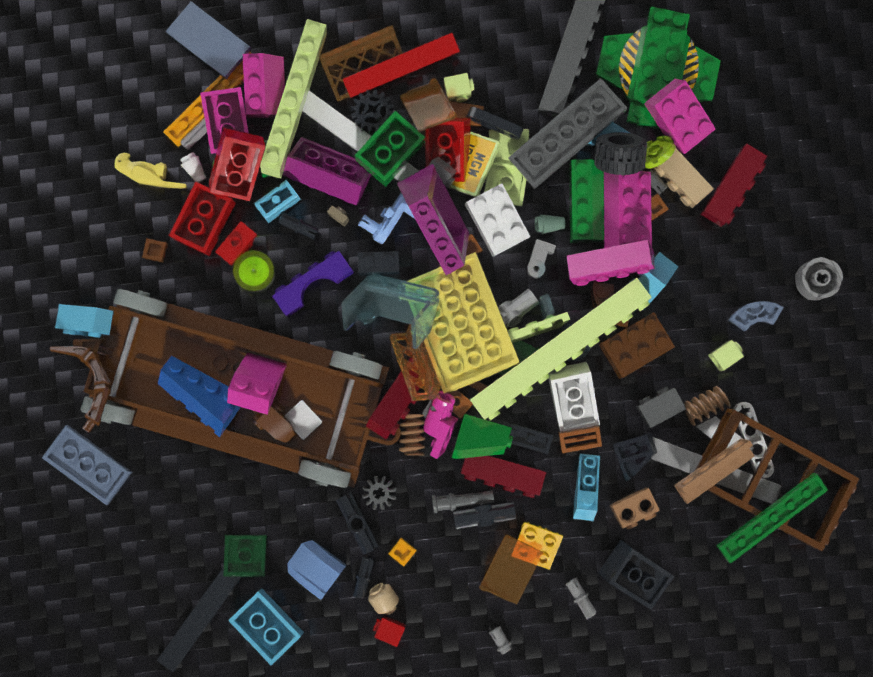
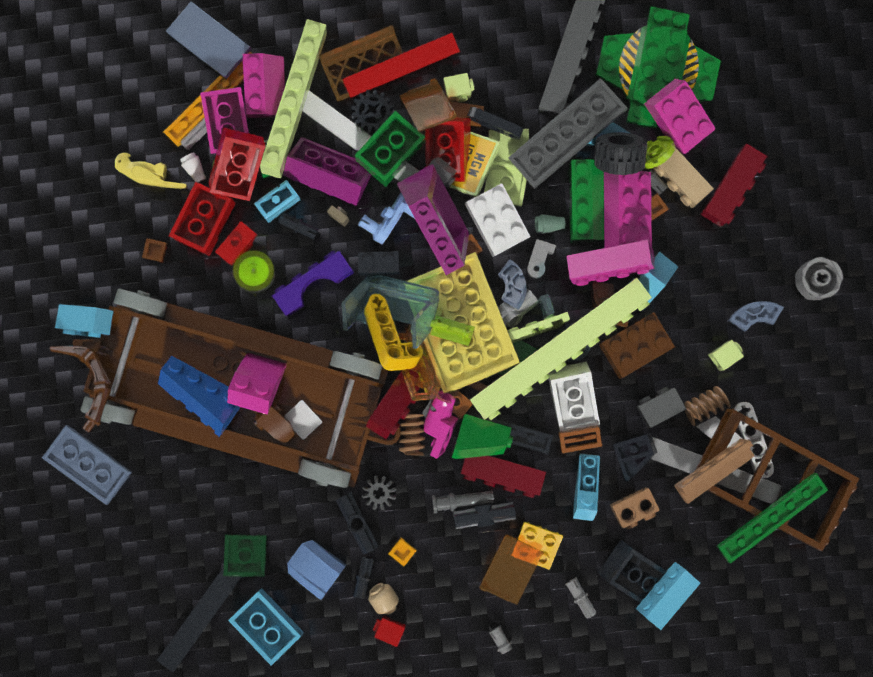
(390, 350): none -> yellow beam
(452, 330): none -> lime hinge
(514, 284): none -> sand blue tile
(668, 595): none -> medium azure brick

